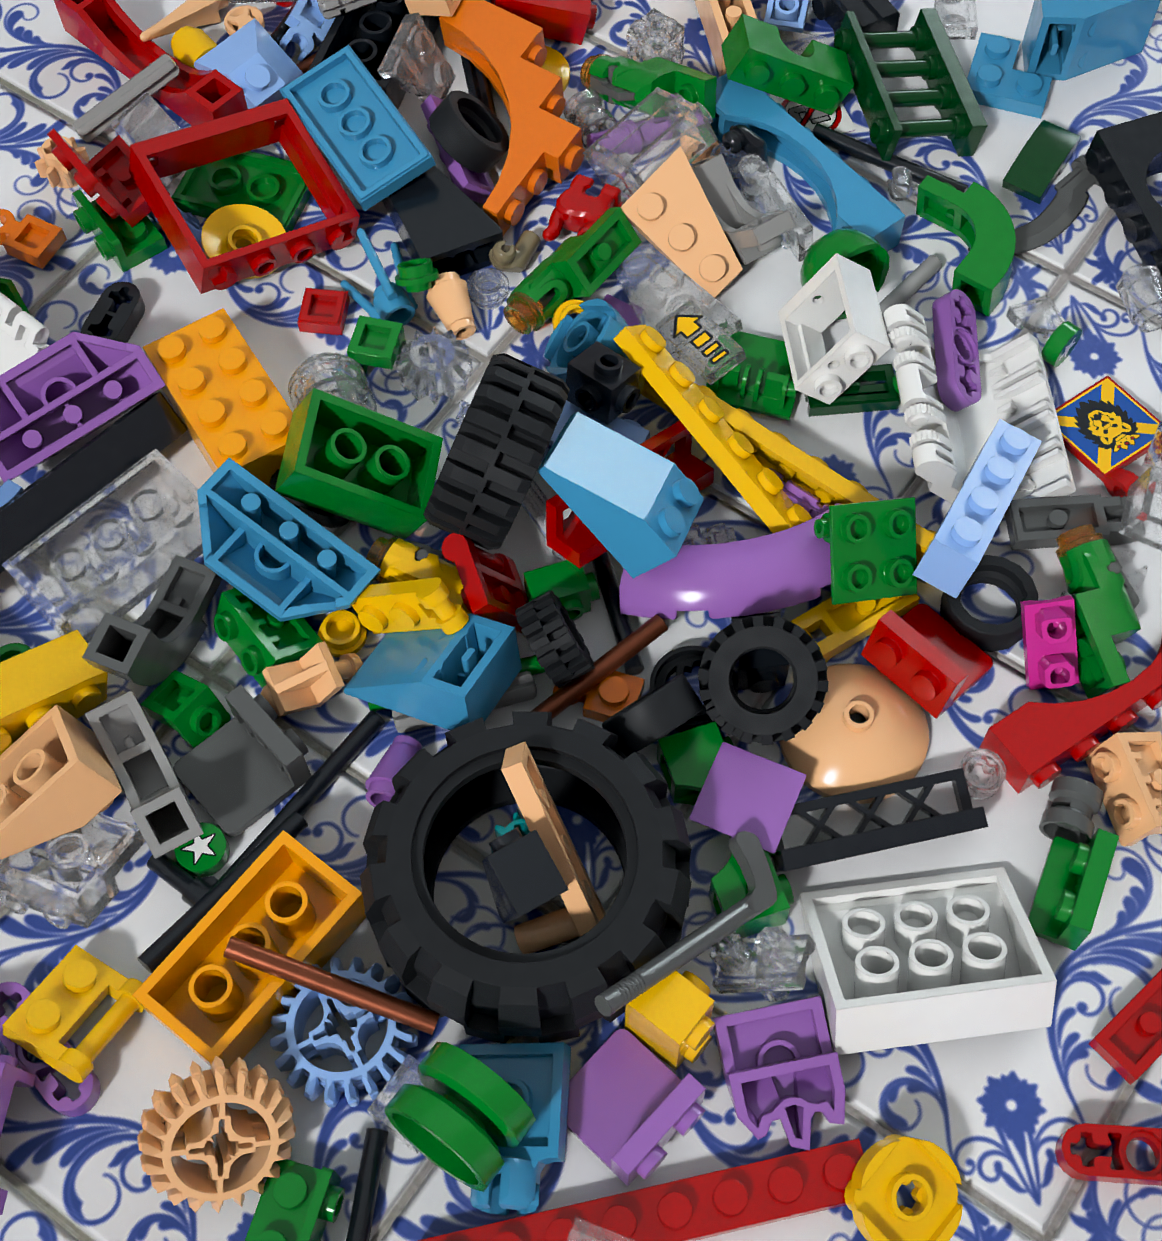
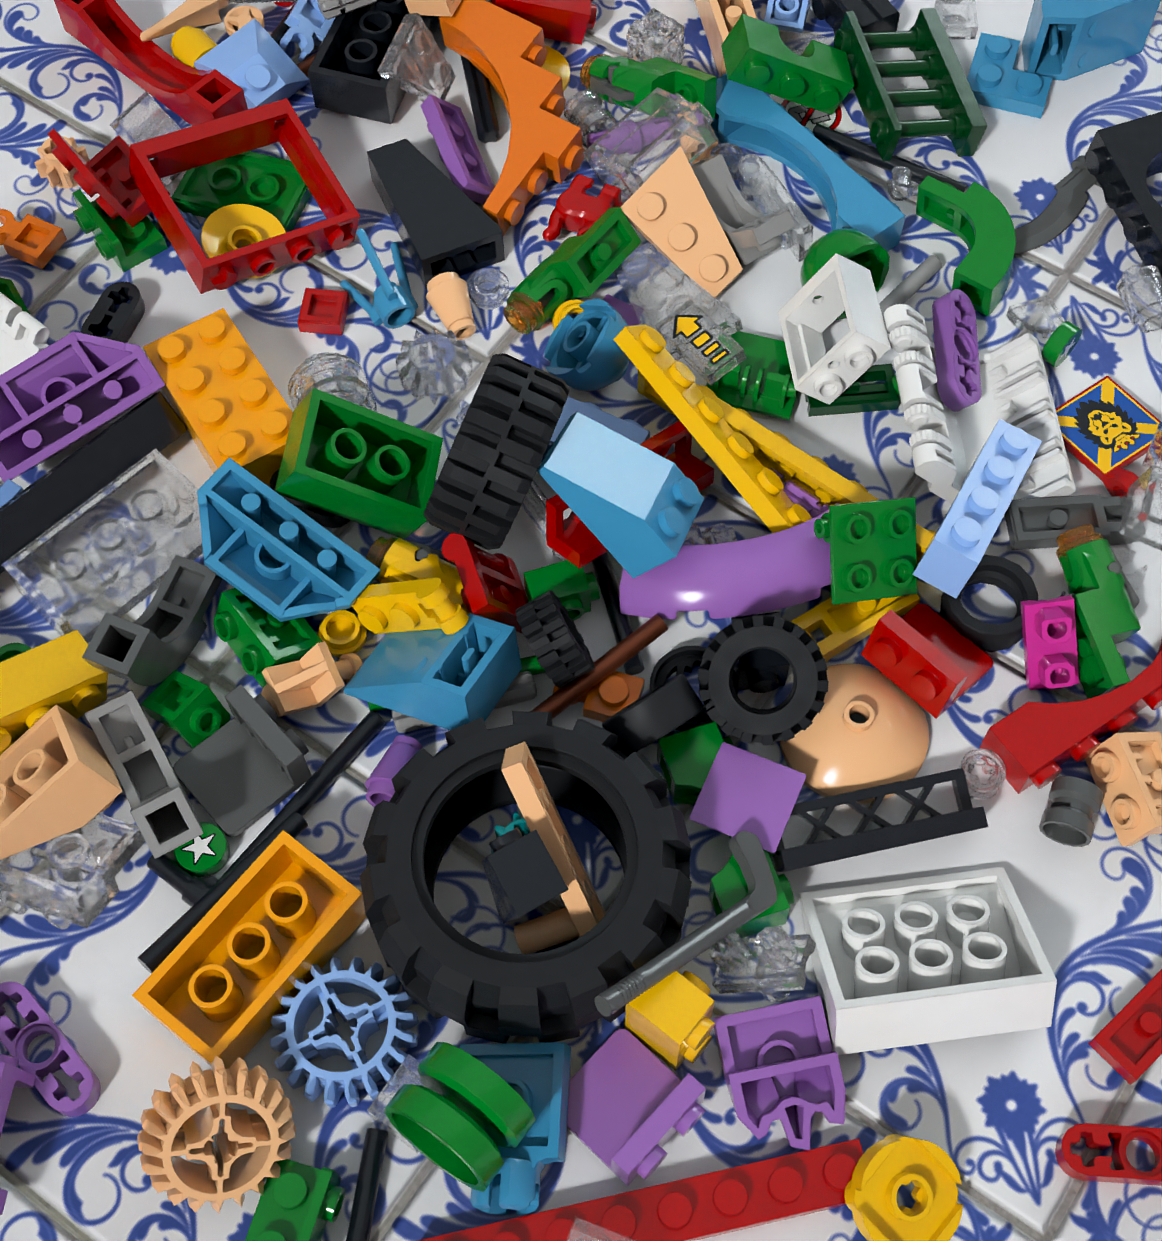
(63, 1005): yellow plate -> none
(148, 80): light grey axle -> none
(331, 985): copper bar -> none
(357, 128): dark azure plate -> none
(376, 342): green panel -> none
(416, 274): green plate -> none
(469, 131): black tyre -> none
(517, 256): dark tan arm -> none
(603, 383): black brick -> none
(744, 139): black arm -> none
(1041, 161): dark green slope -> none
(1071, 888): green bracket -> none

